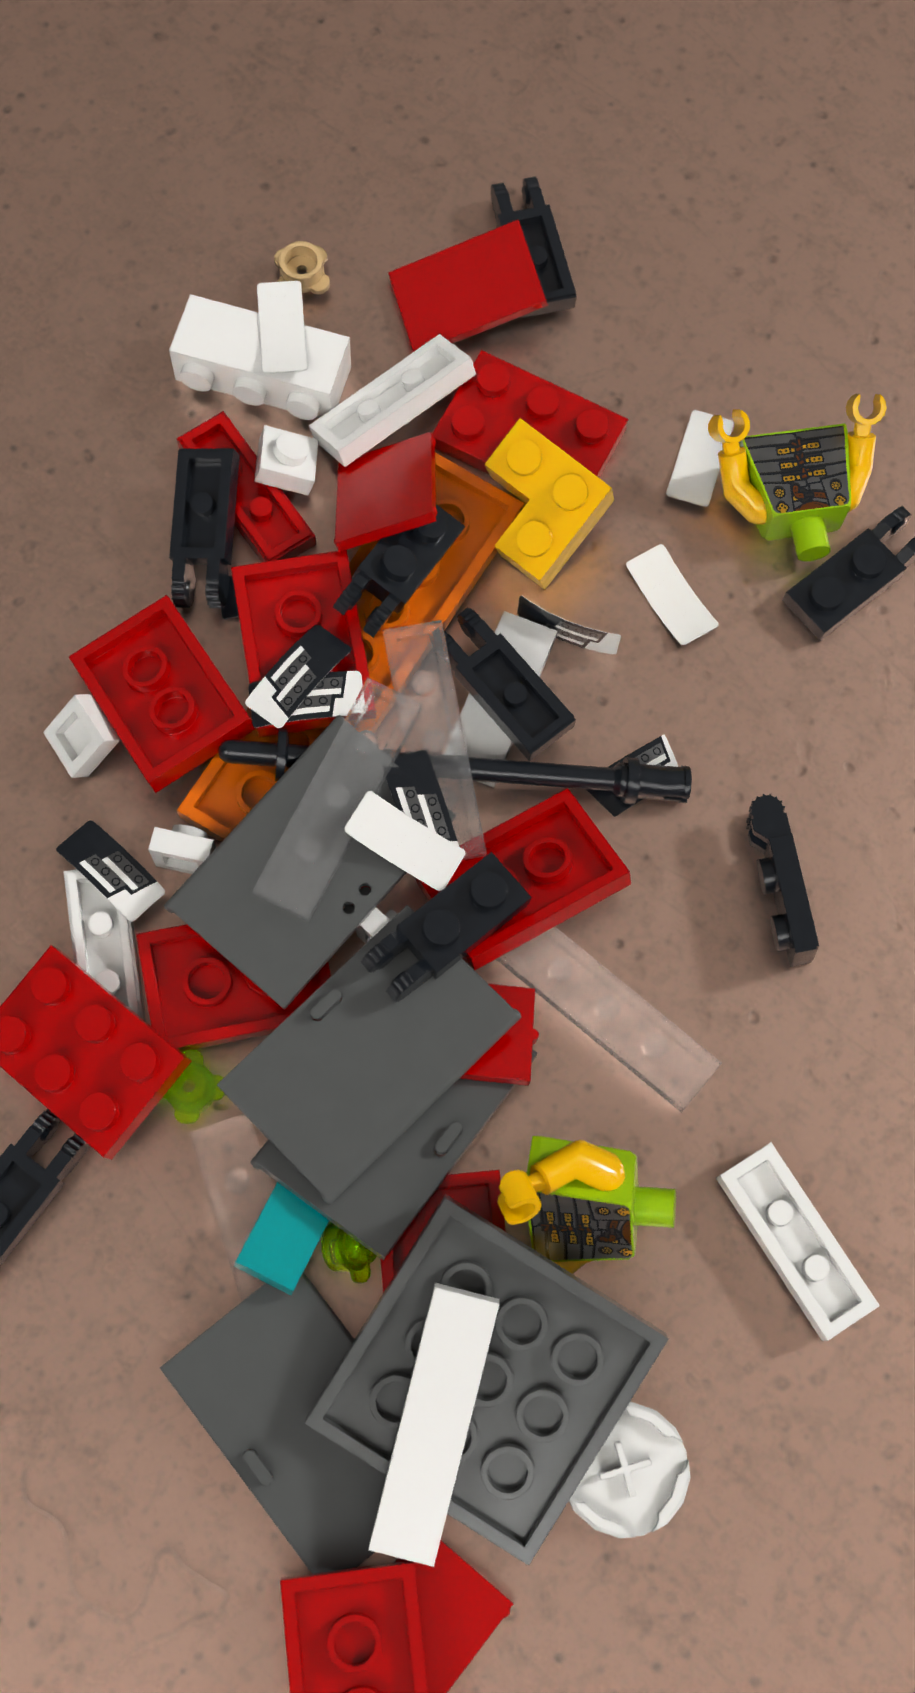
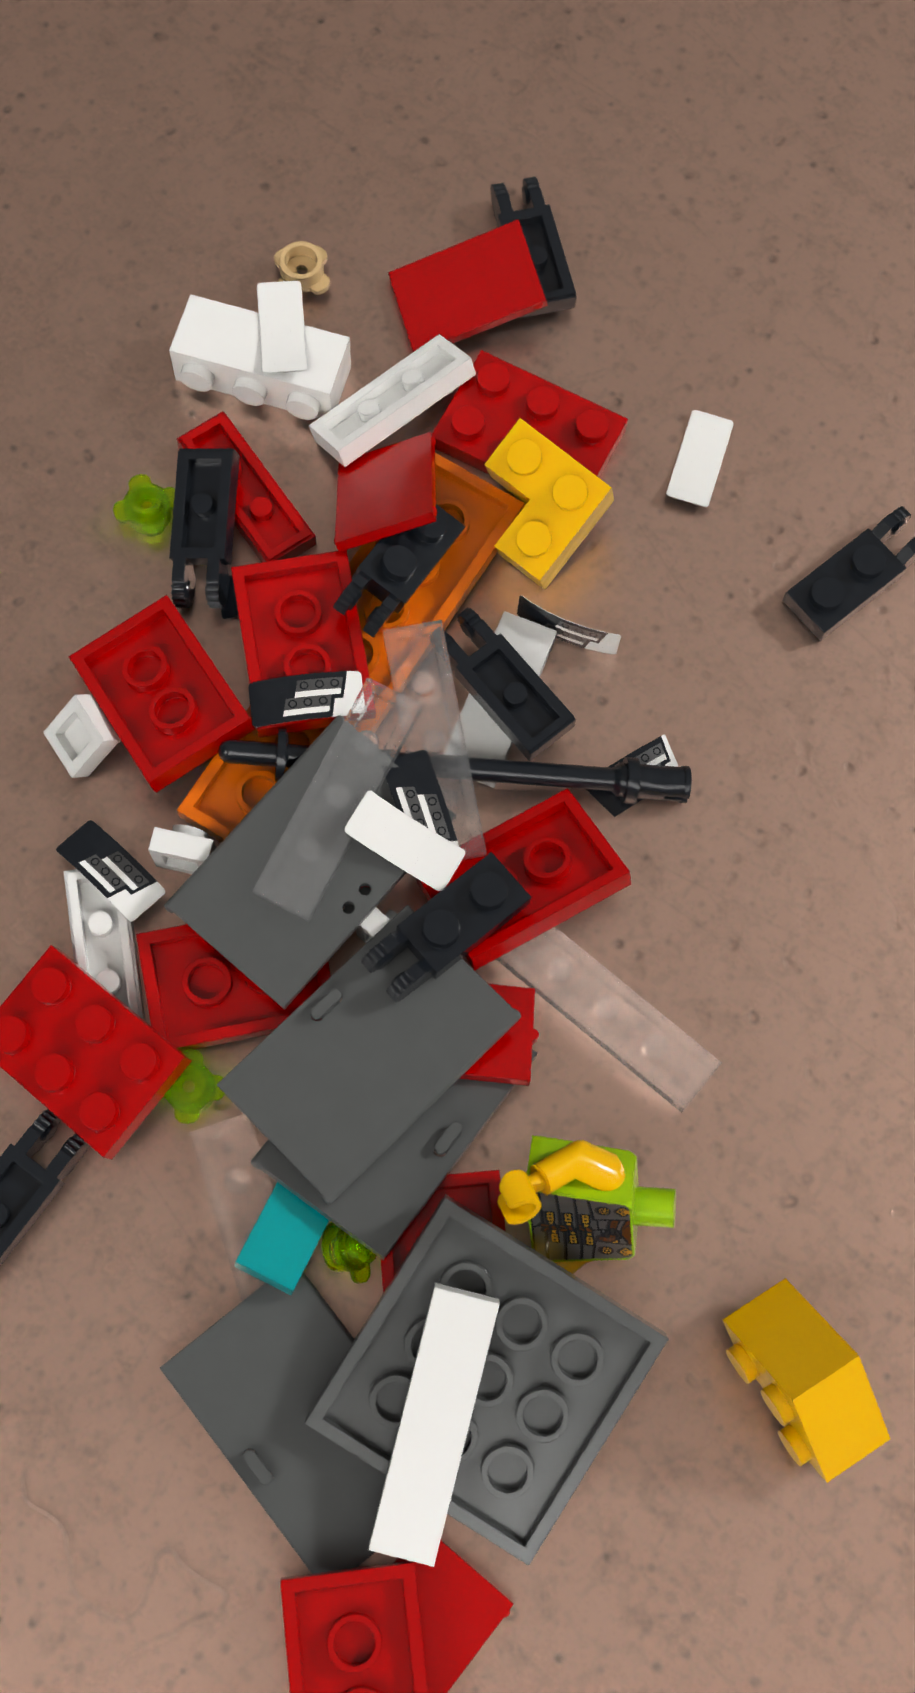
(150, 520): none -> clear neon green plate
(286, 460): white plate -> none
(296, 675): sticker -> none
(635, 1477): white tile -> none
(671, 595): white sticker -> none
(782, 875): black hinge -> none
(797, 1242): white plate -> none
(799, 478): torso -> none
(807, 1380): none -> yellow brick

